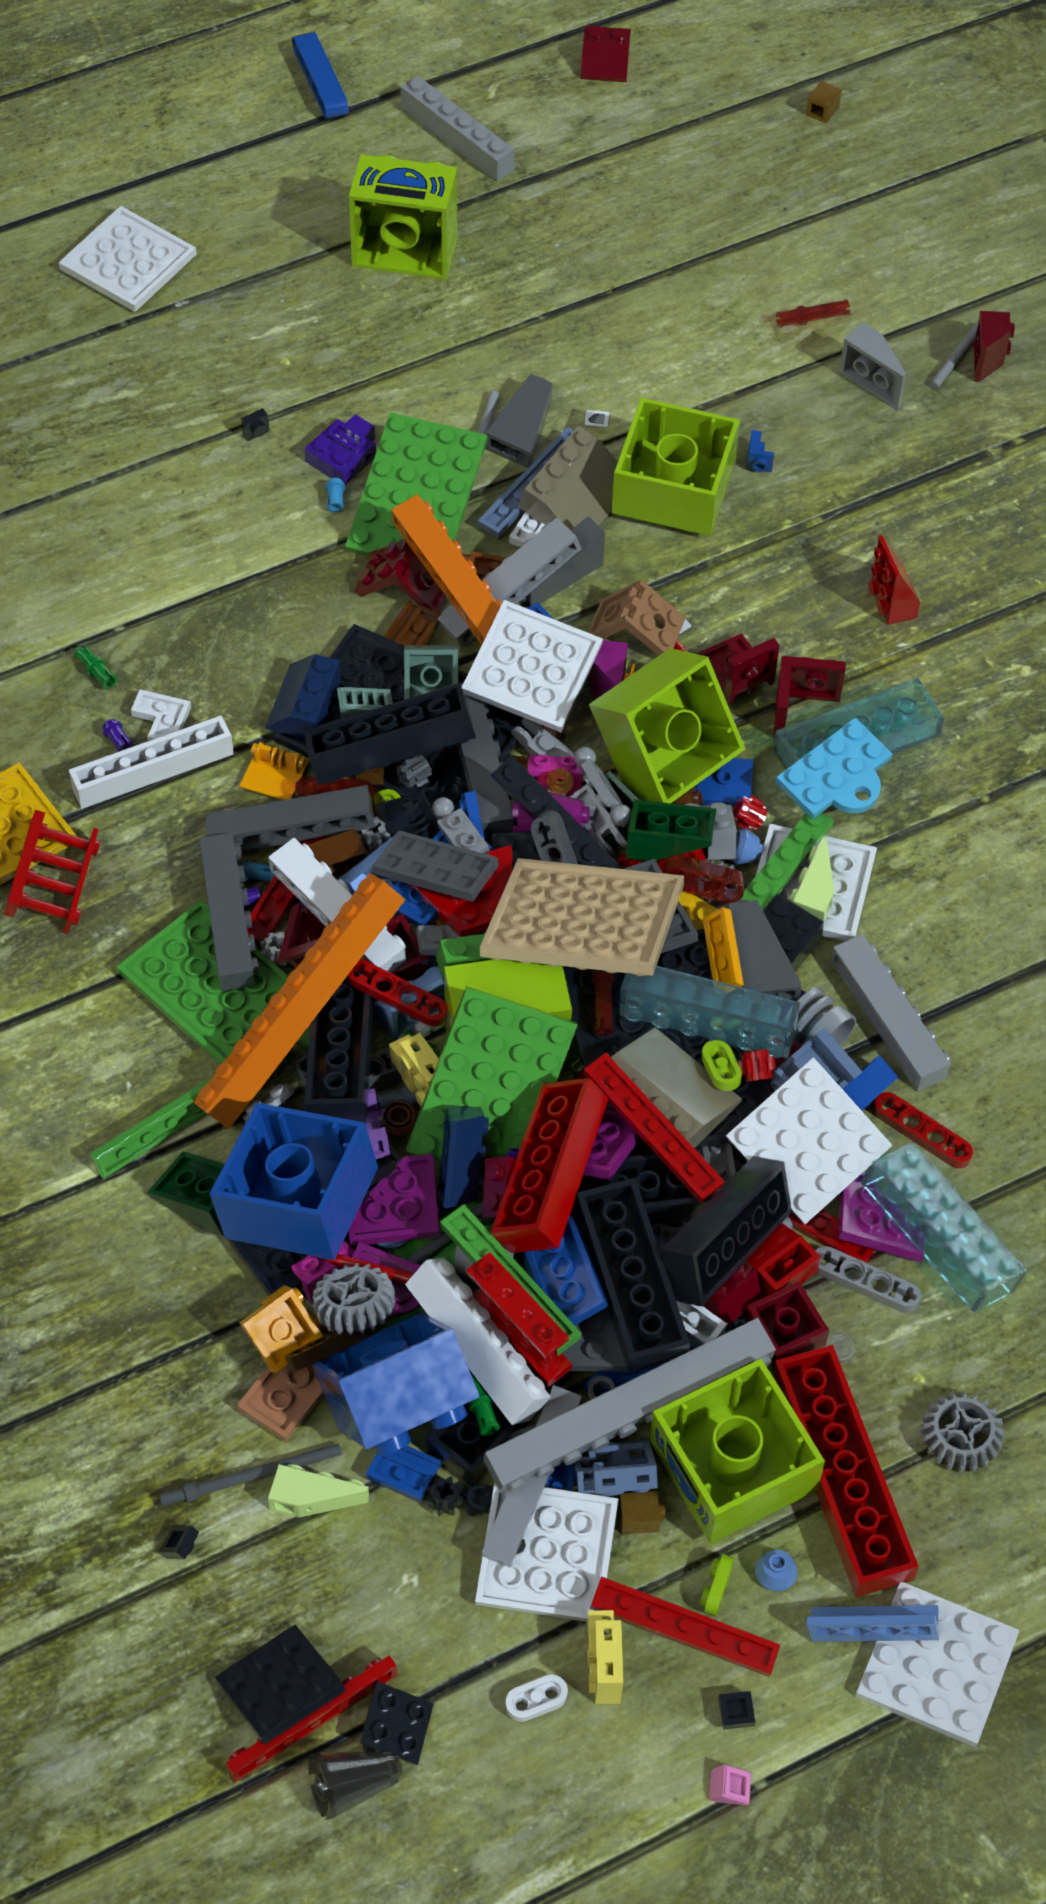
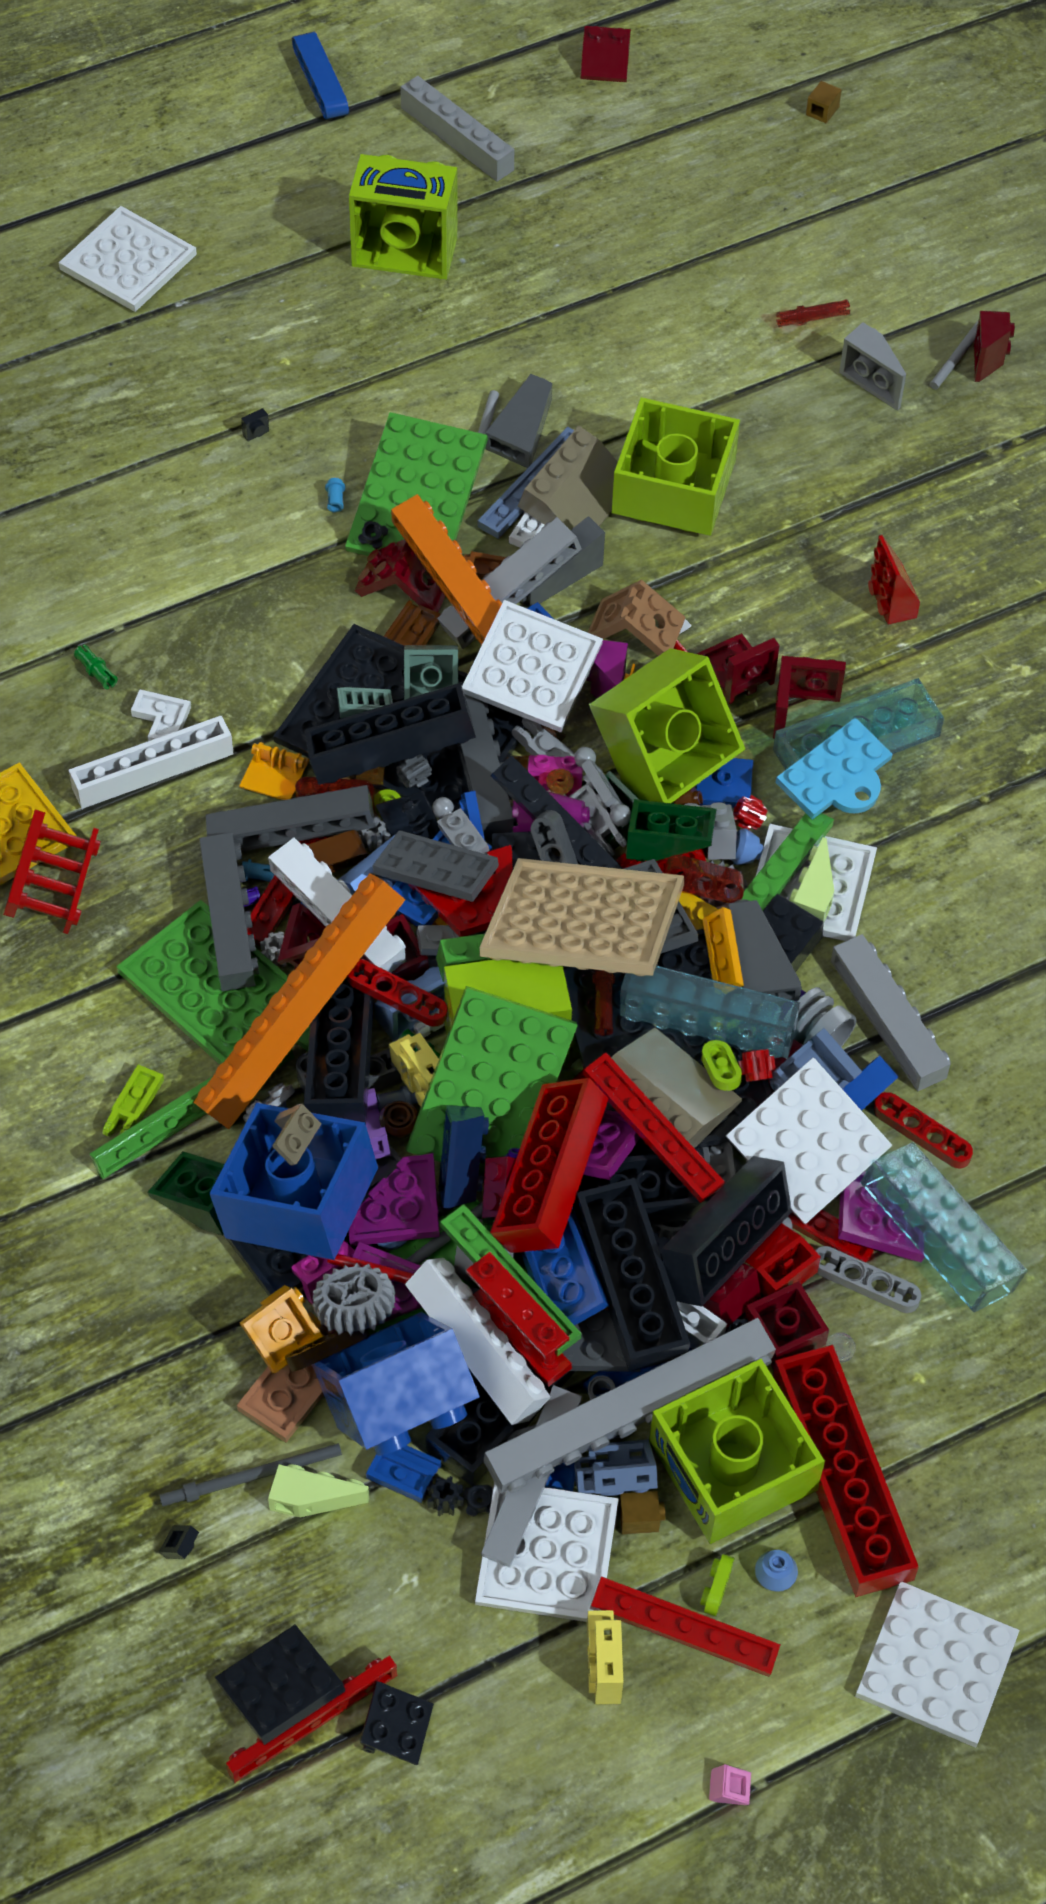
(114, 731): dark purple pin -> none
(134, 1099): none -> lime hinge
(297, 1132): none -> dark tan bracket
(305, 695): dark blue slope -> none
(343, 448): dark purple piece -> none
(350, 1778): clear smoke cone -> none
(373, 527): none -> black plate
(483, 1410): green pin -> none
(534, 1696): white plate -> none
(596, 418): white sticker -> none
(736, 1710): black plate -> none
(758, 458): blue bracket -> none
(874, 1623): medium blue fence -> none
(983, 1423): light grey gear -> none

